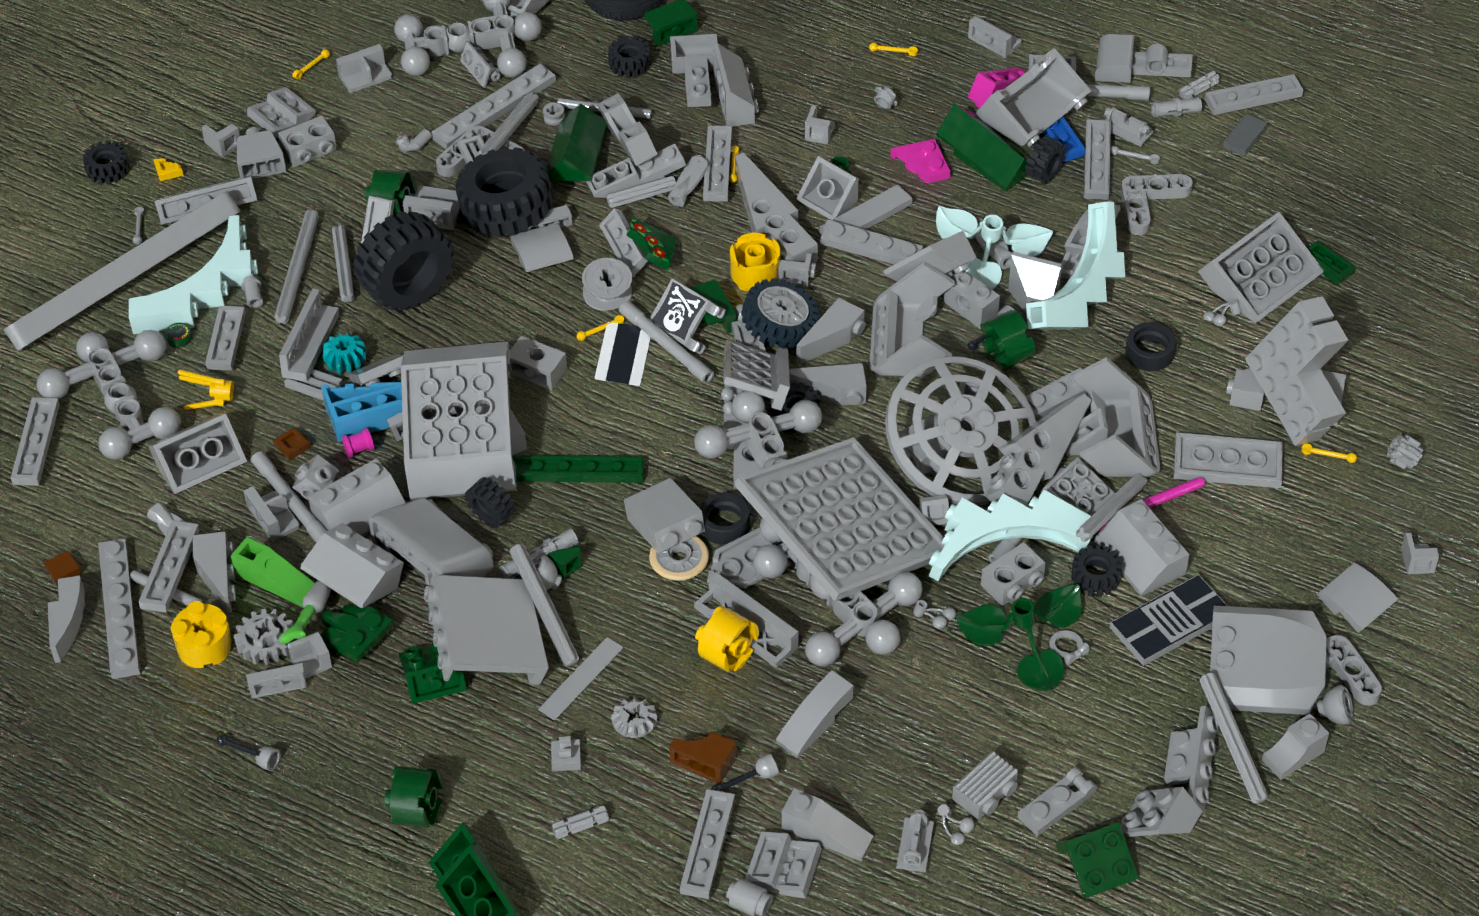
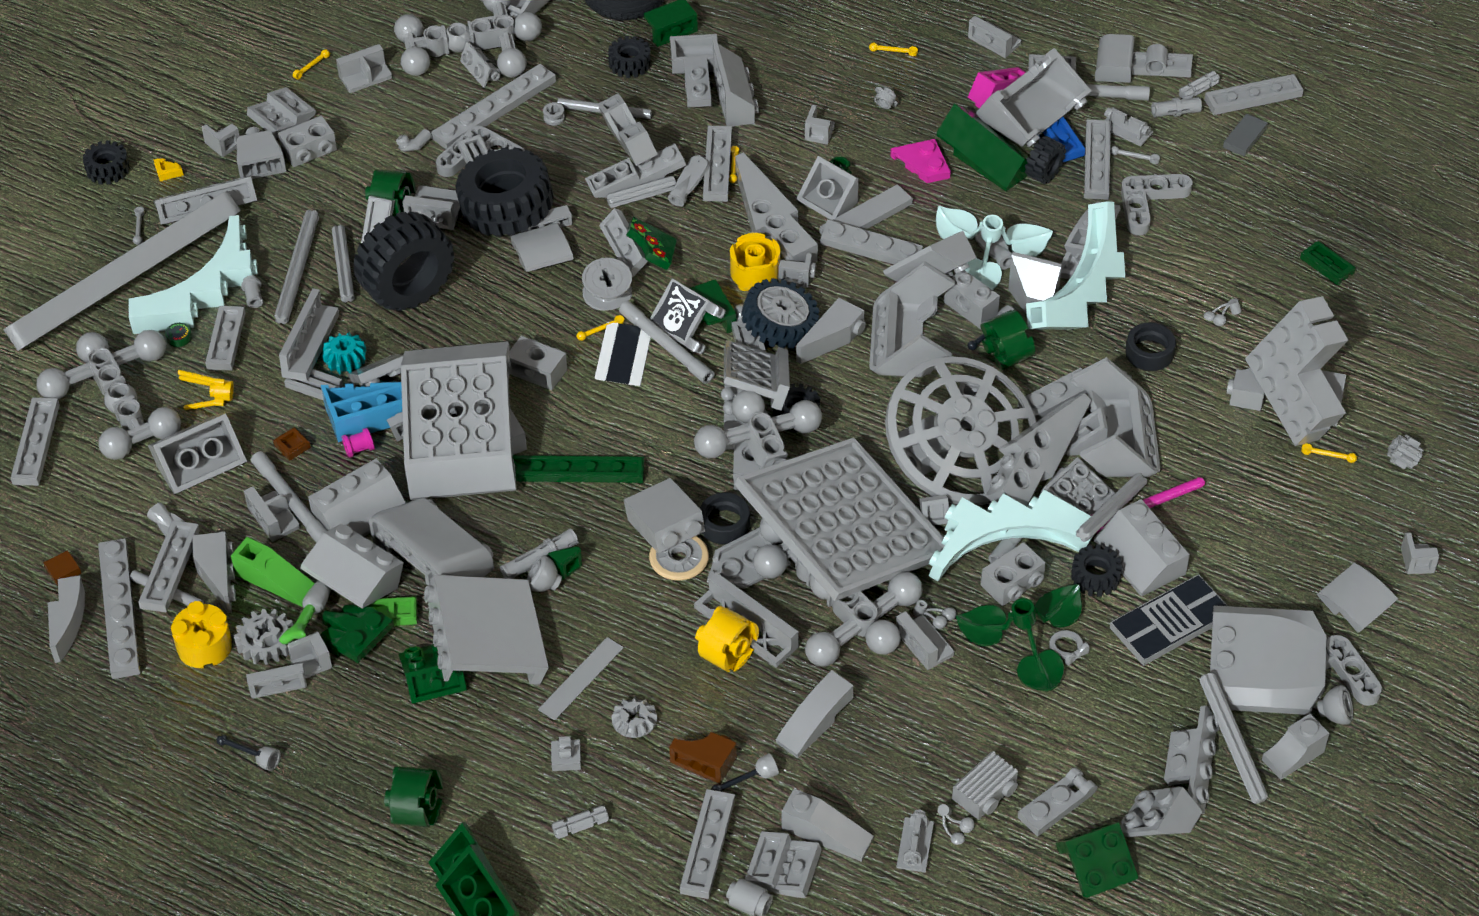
(314, 476): light grey brick -> none
(401, 610): none -> bright green tile
(489, 502): black tyre -> none
(510, 124): light grey axle -> none
(544, 605): light grey axle -> none
(577, 146): dark green slope -> none
(833, 383): light grey slope -> none
(923, 640): none -> light grey panel
(1228, 460): light grey tile -> none
(1262, 268): light grey slope -> none

